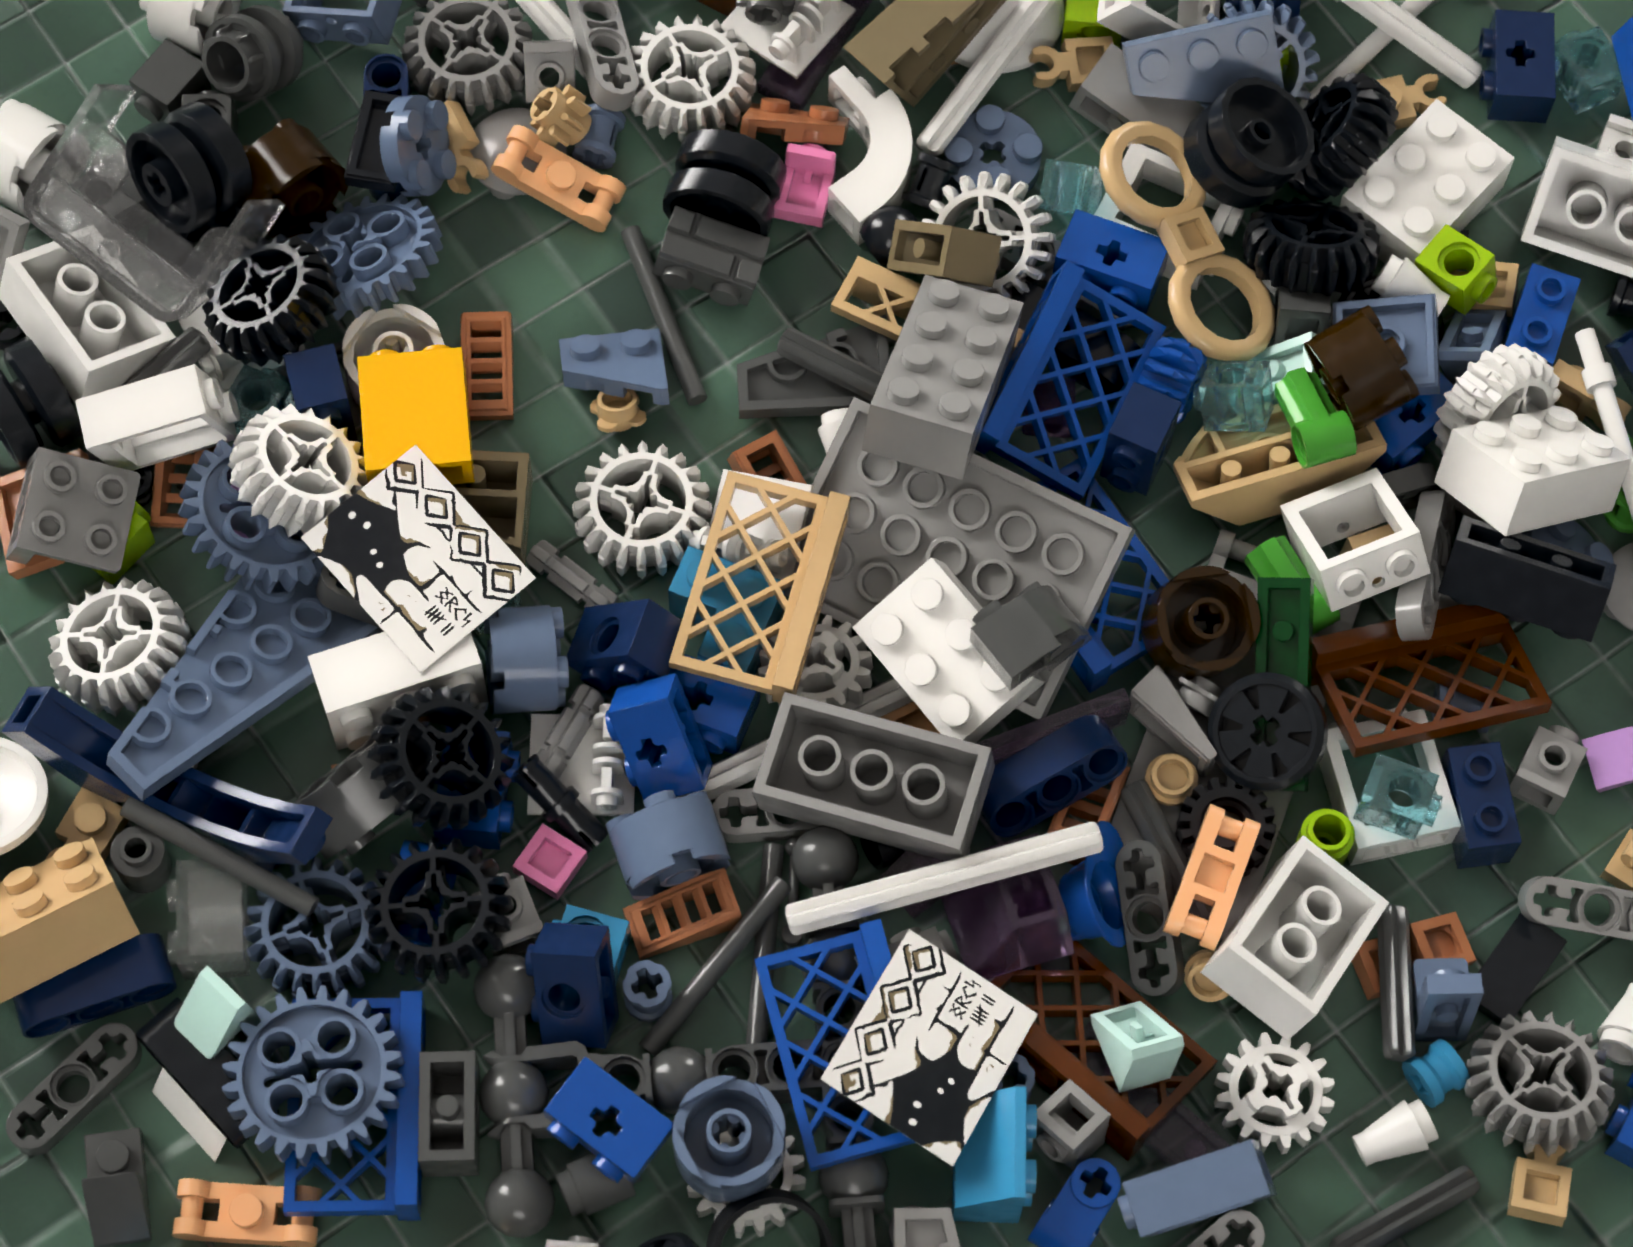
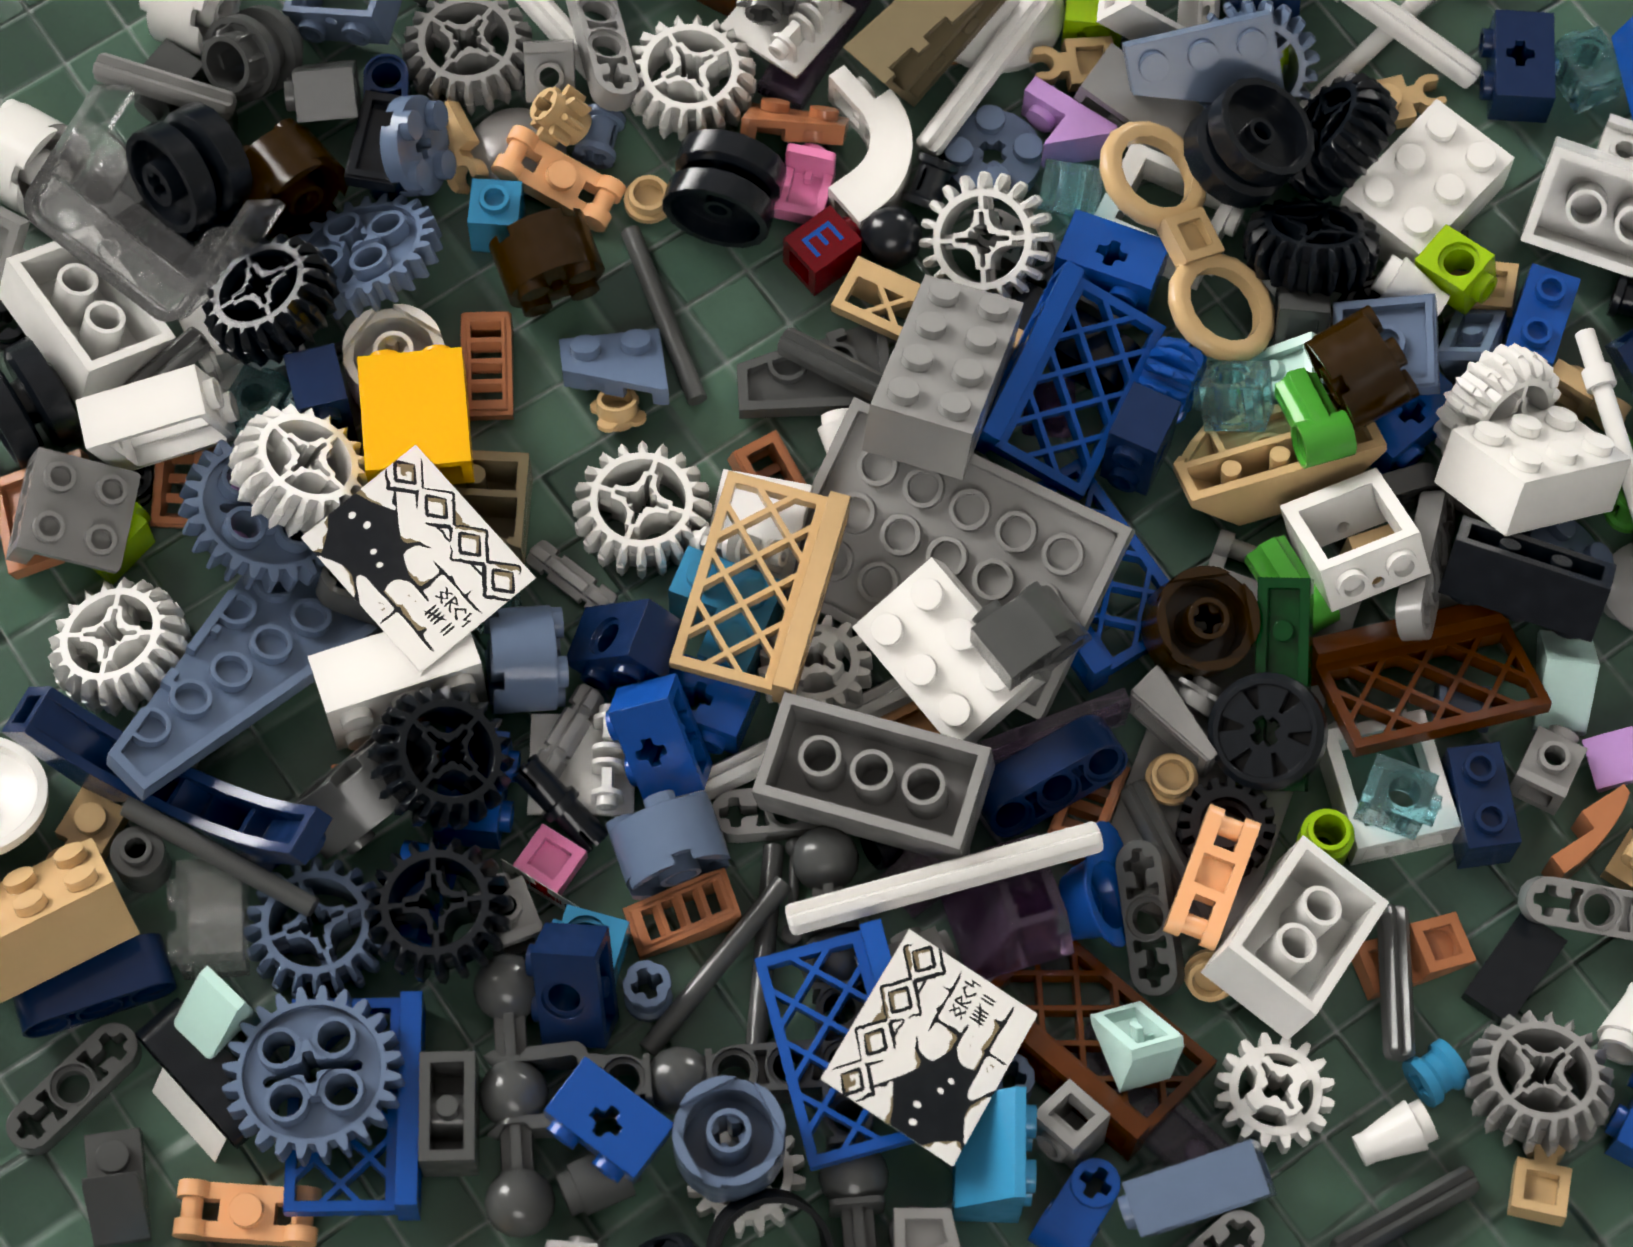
(162, 84): none -> light grey axle
(323, 91): none -> dark grey brick
(492, 209): none -> dark azure brick
(536, 886): none -> white sticker
(547, 260): none -> dark brown brick
(645, 199): none -> tan plate
(710, 257): dark grey brick -> none
(822, 249): none -> dark red brick
(944, 252): dark tan slope -> none
(1074, 128): none -> lavender slope
(1444, 998): sand blue slope -> none
(1570, 677): none -> light aqua slope
(1591, 830): none -> nougat slope

